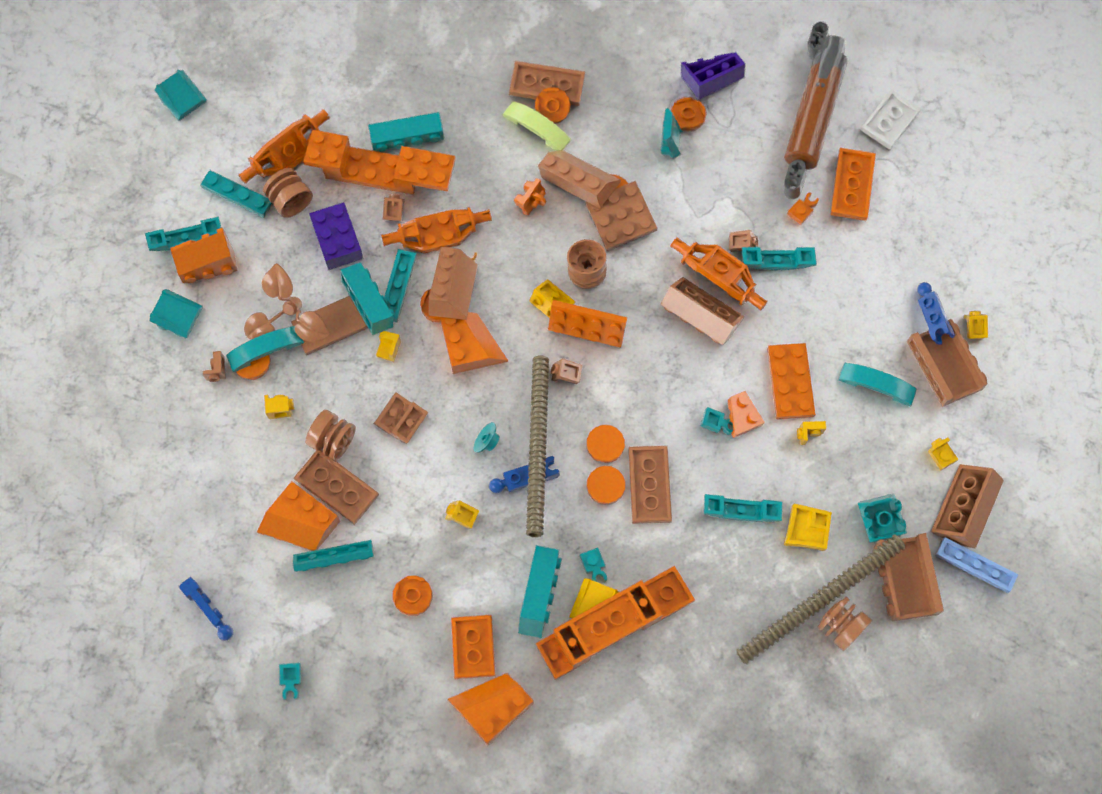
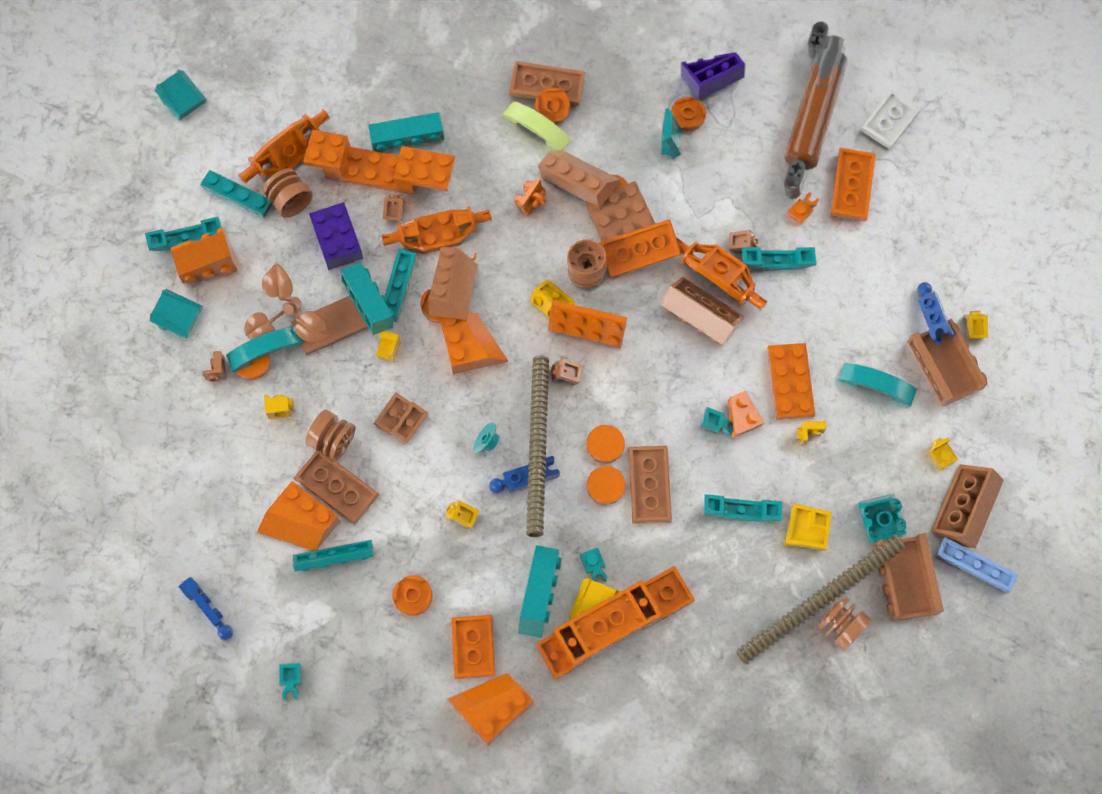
(640, 248): none -> orange tile

